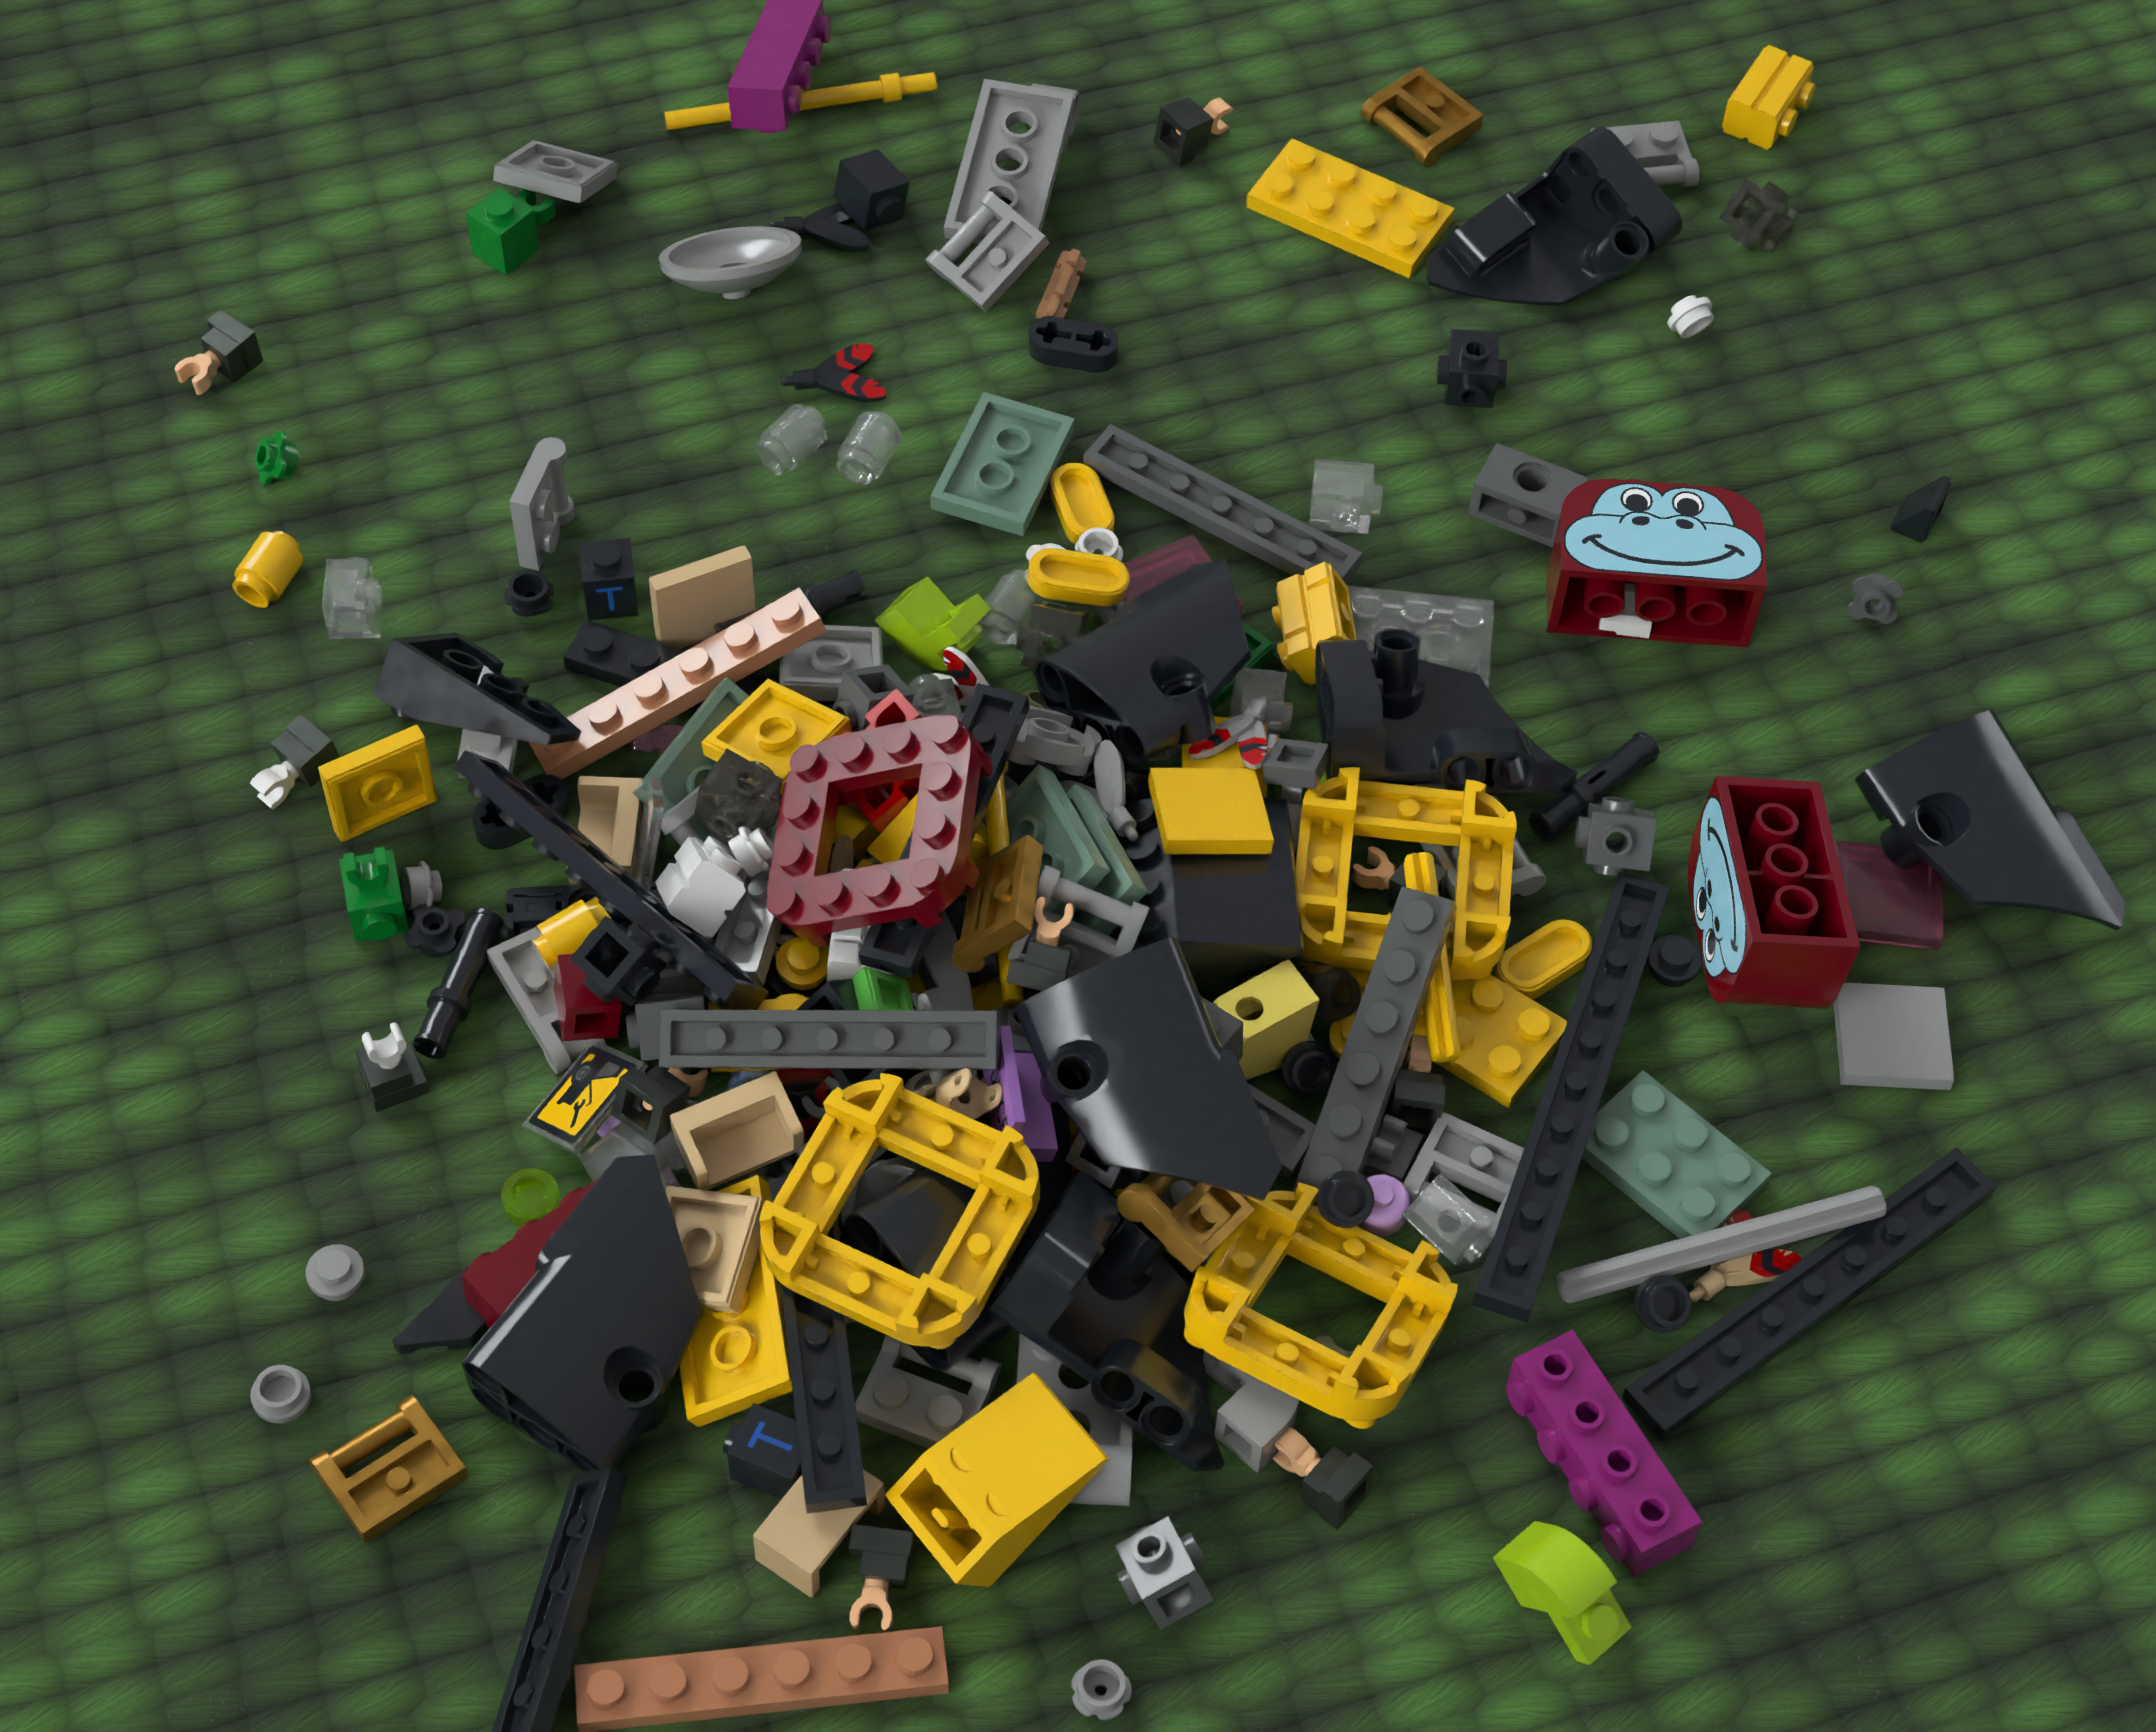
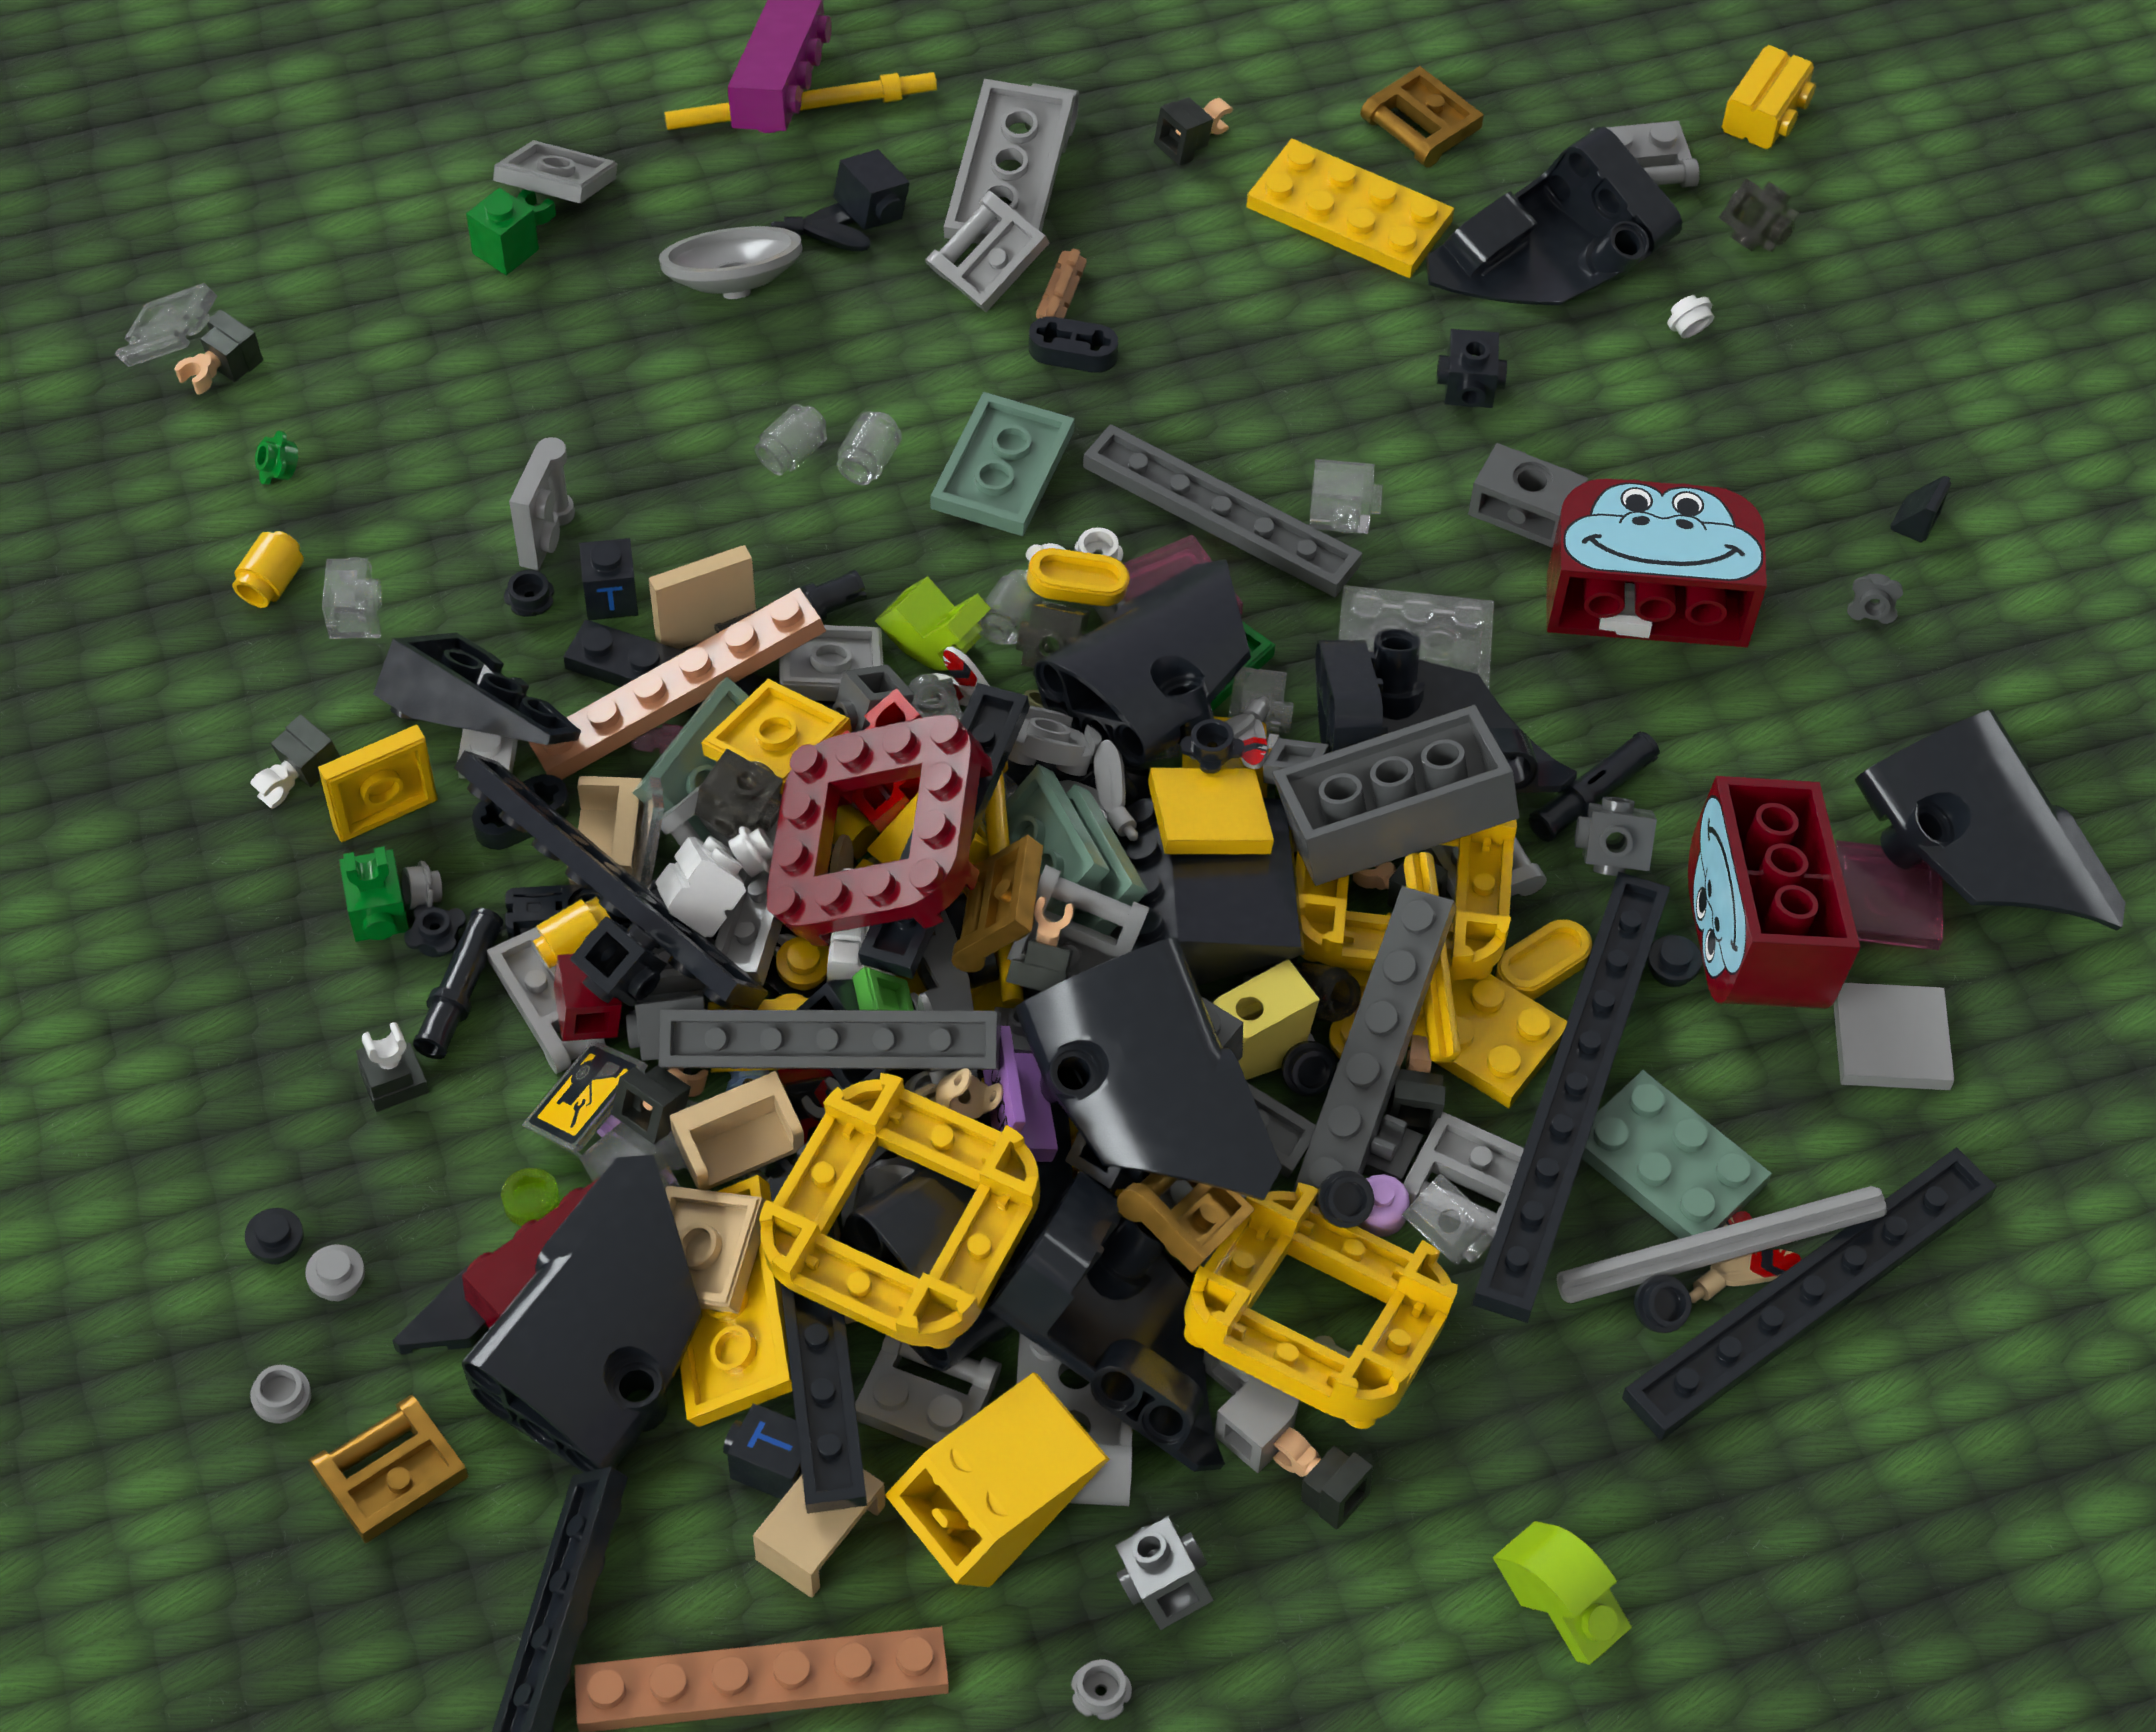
(165, 323): none -> clear plate
(274, 1235): none -> black plate
(837, 375): piece -> none
(884, 1564): pearl dark grey piece -> none
(1080, 500): yellow tile -> none
(1212, 744): none -> black plate
(1309, 611): yellow brick -> none
(1397, 794): none -> dark grey slope
(1602, 1454): magenta brick -> none

